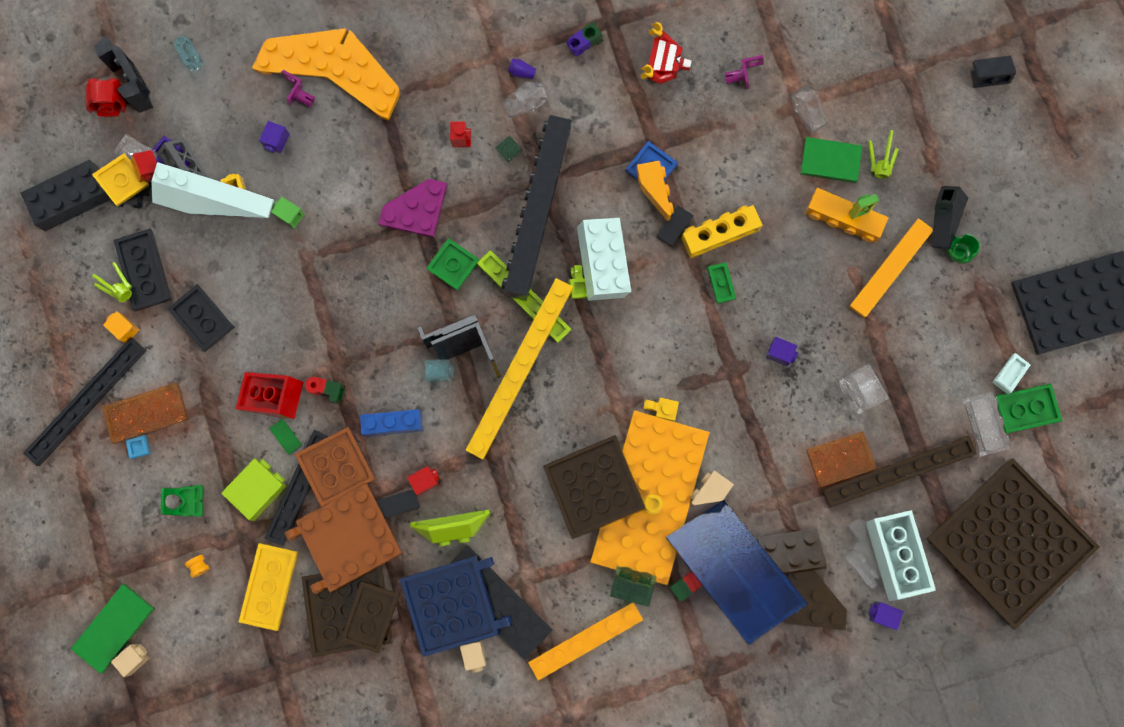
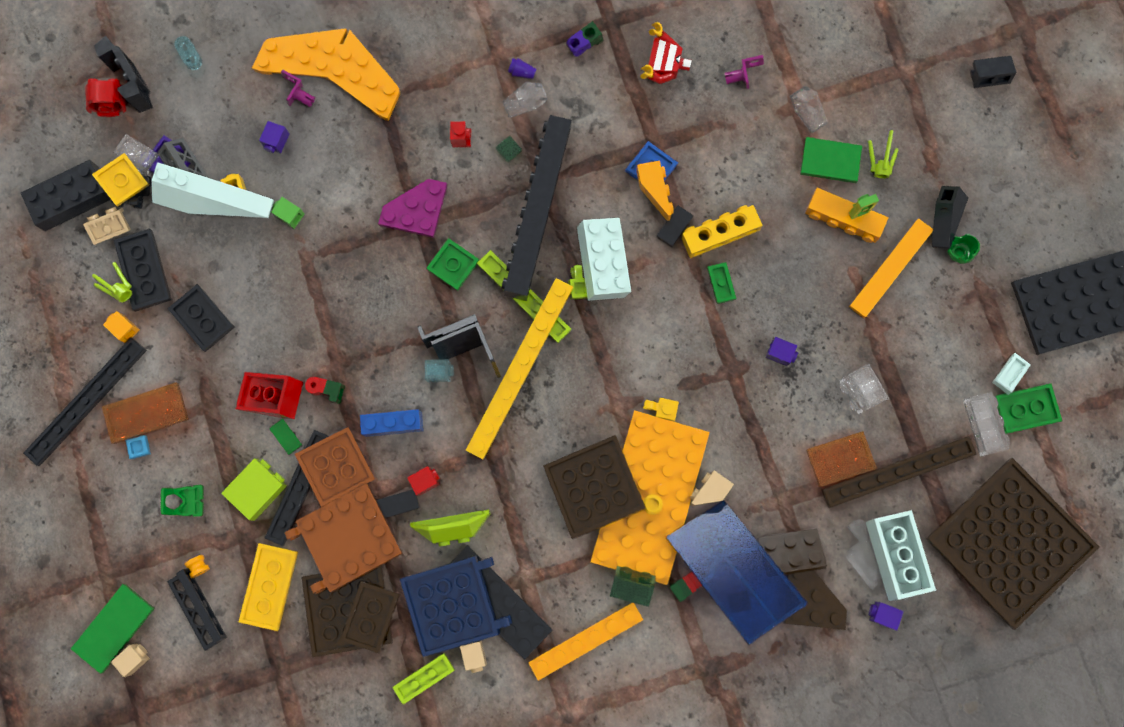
(107, 225): none -> tan bracket
(144, 165): red brick -> none
(201, 607): none -> black fence
(423, 678): none -> lime plate

